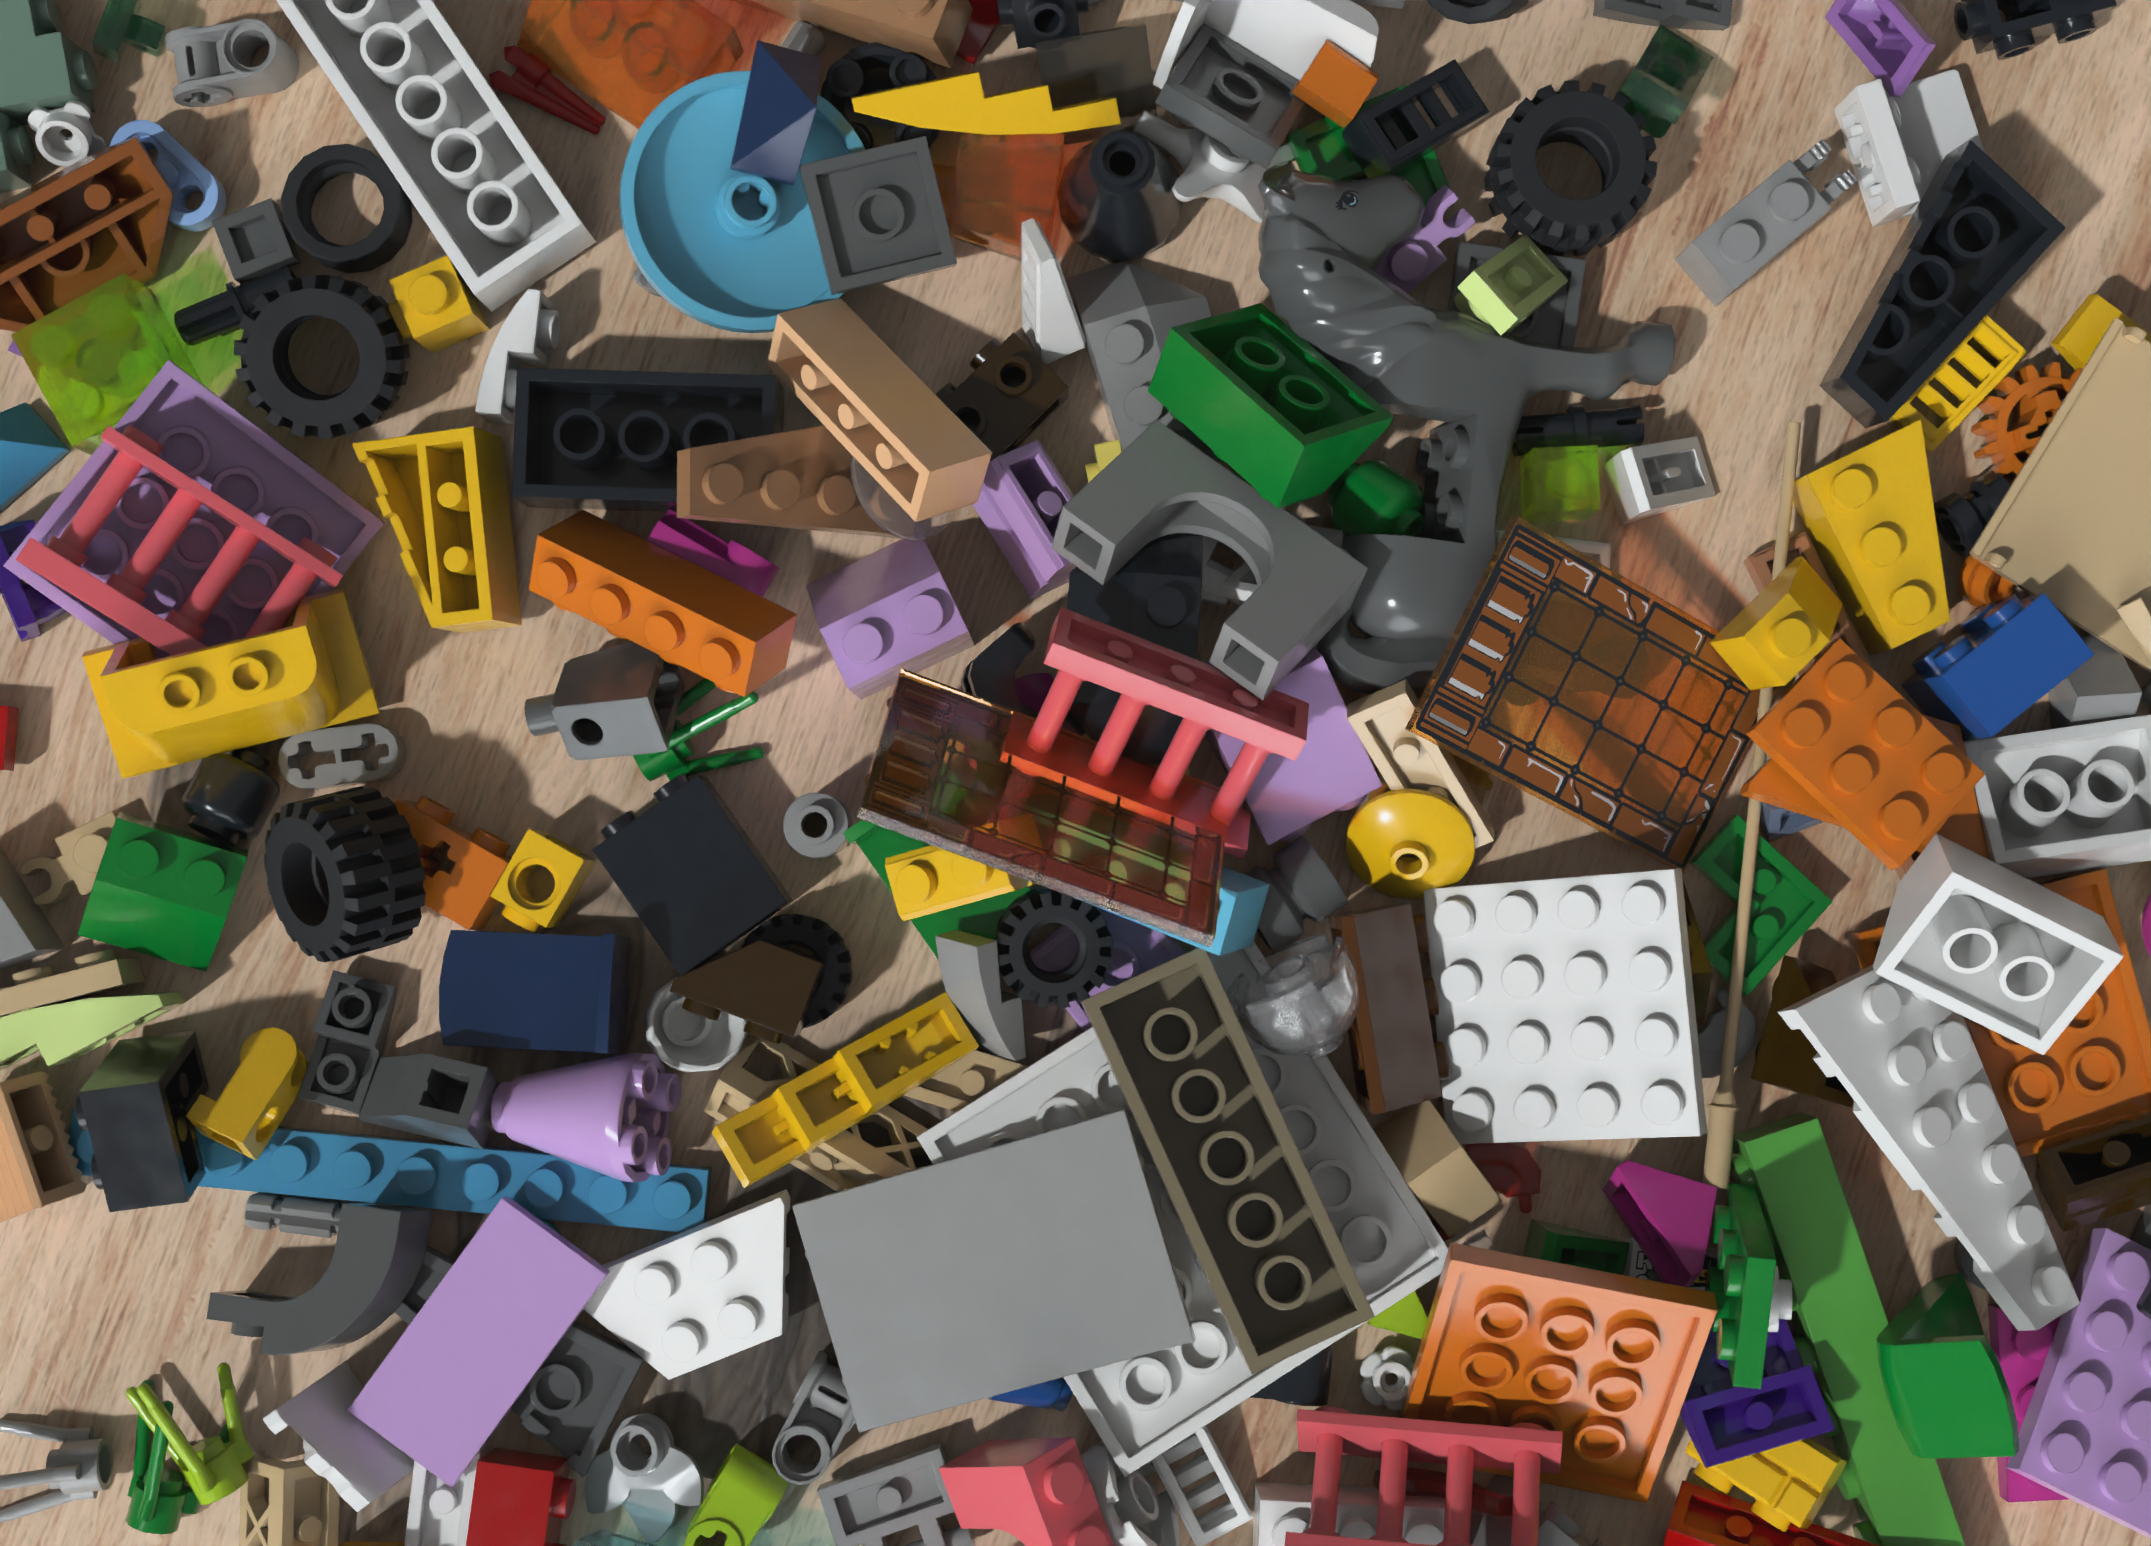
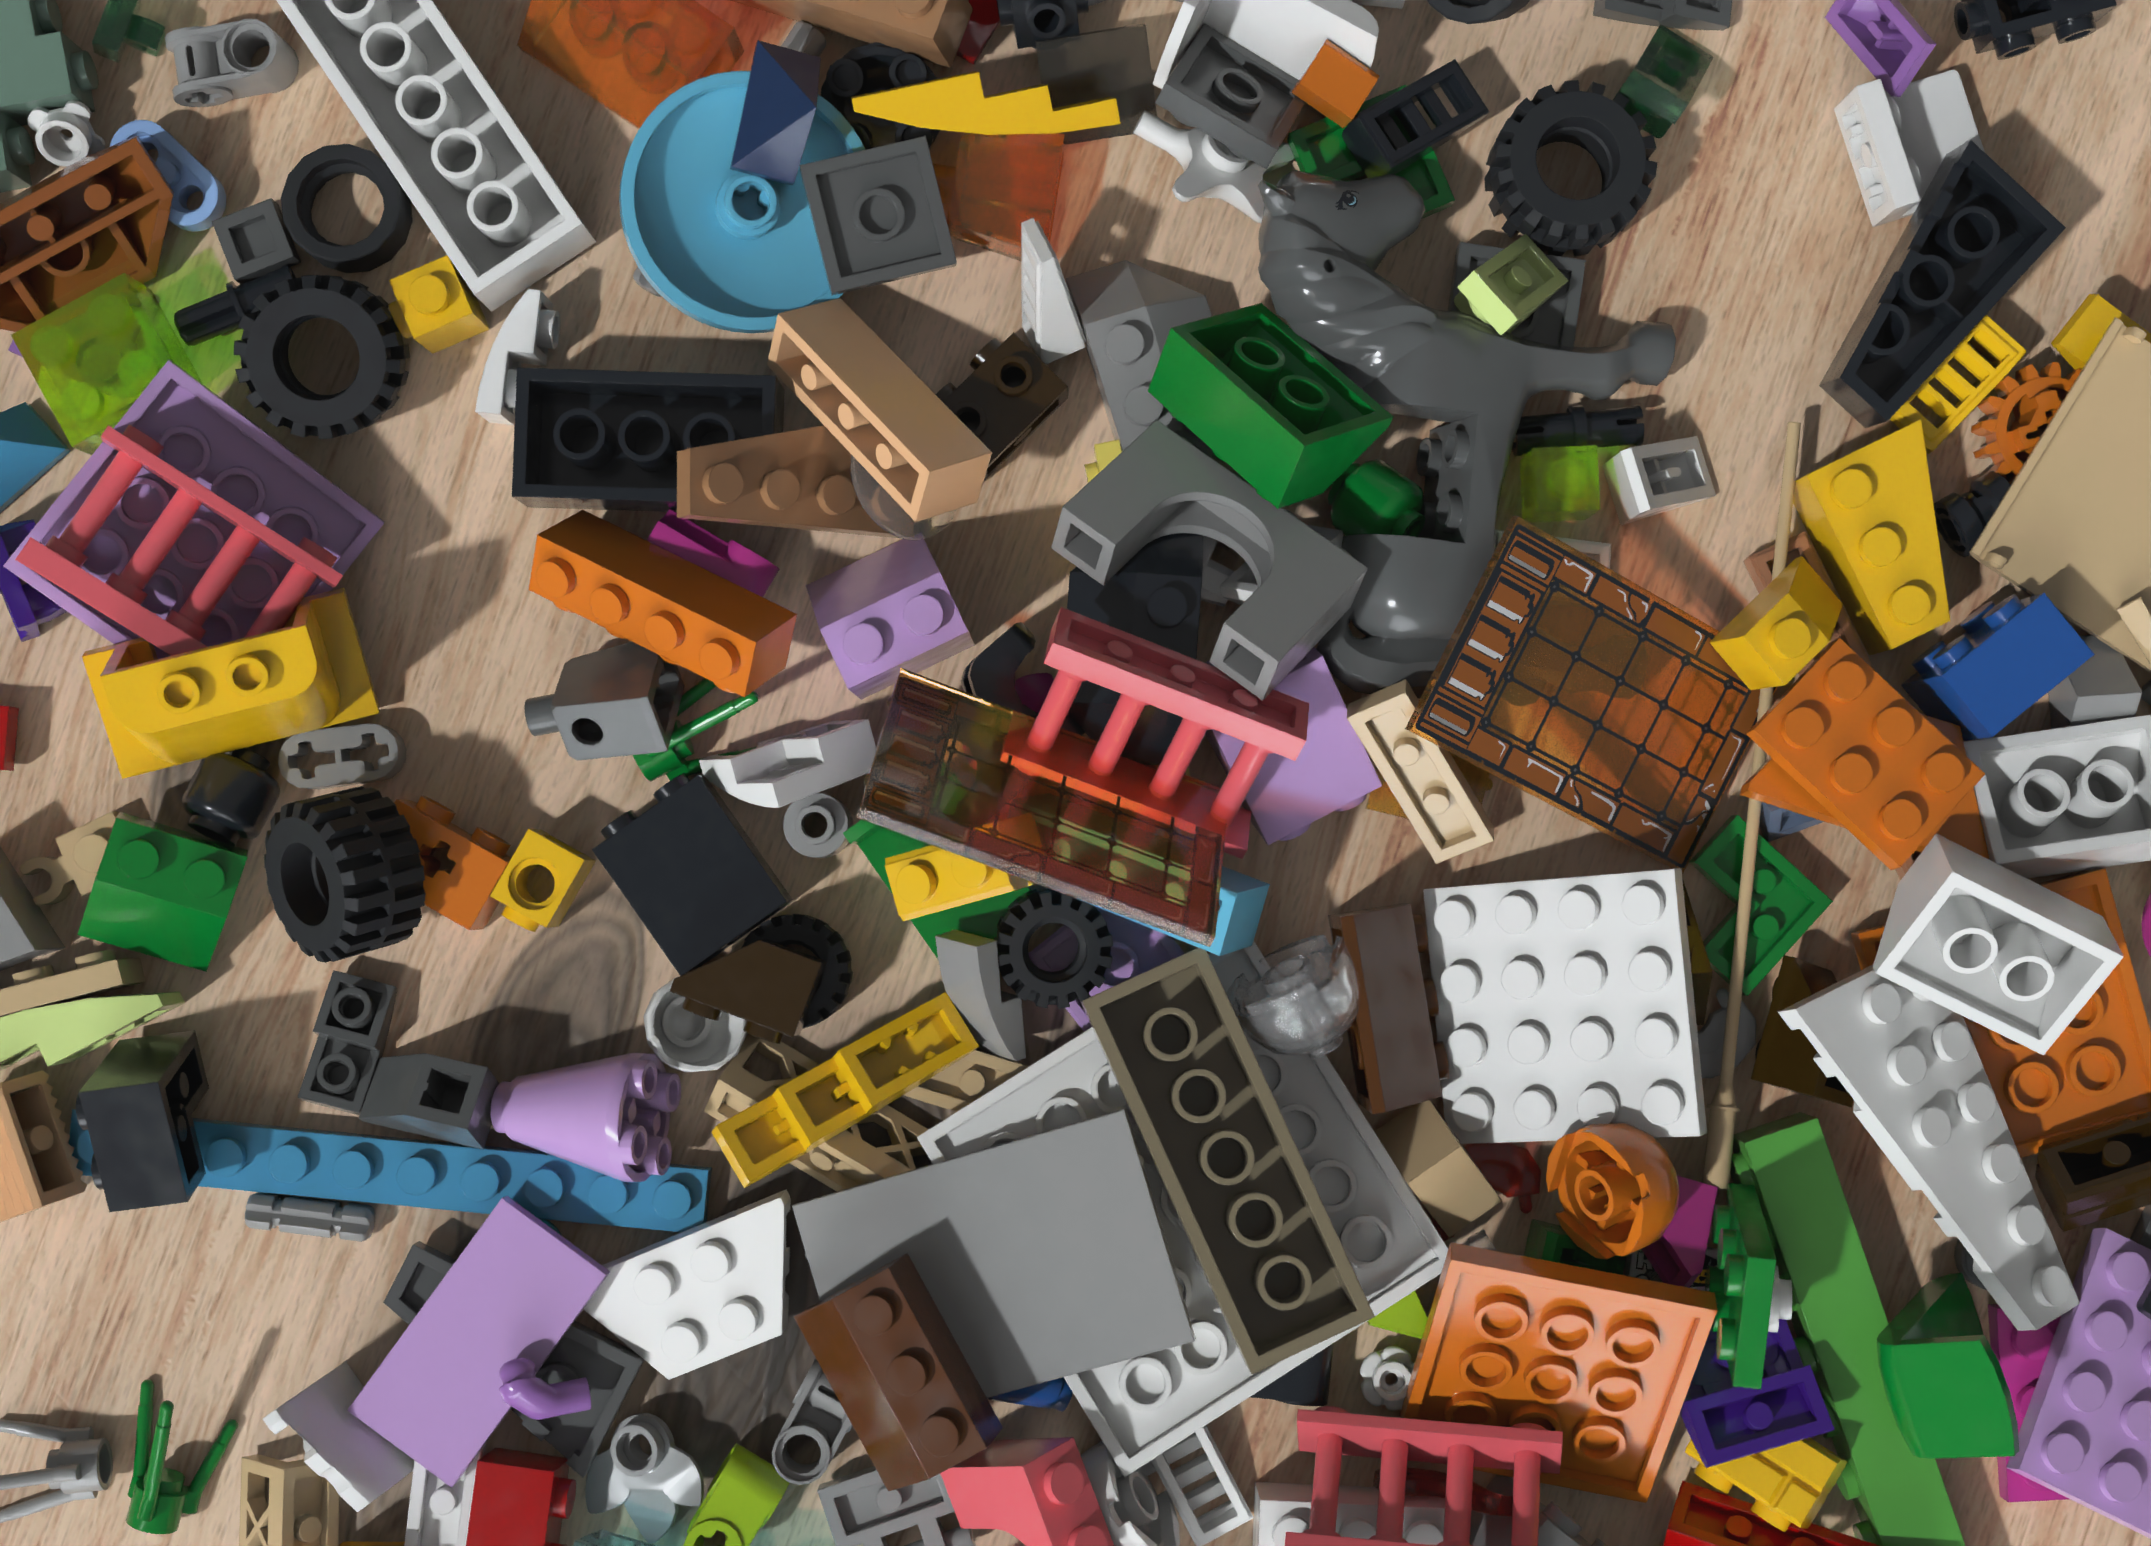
(210, 1465): lime plant -> none
(255, 1095): yellow leg -> none
(366, 1281): dark grey arch -> none
(453, 523): yellow wedge -> none
(534, 991): dark blue piece -> none
(536, 1397): none -> medium lavender arm
(538, 87): red piece -> none
(795, 764): none -> white slope
(899, 1375): none -> reddish brown slope
(1022, 511): lavender brick -> none
(1119, 197): black cone -> none
(1297, 890): dark grey wheel -> none
(1414, 824): yellow dish -> none
(1418, 254): lavender plate -> none
(1613, 1188): none -> orange cylinder
(1761, 225): light grey hinge -> none
(1981, 584): orange plate -> none

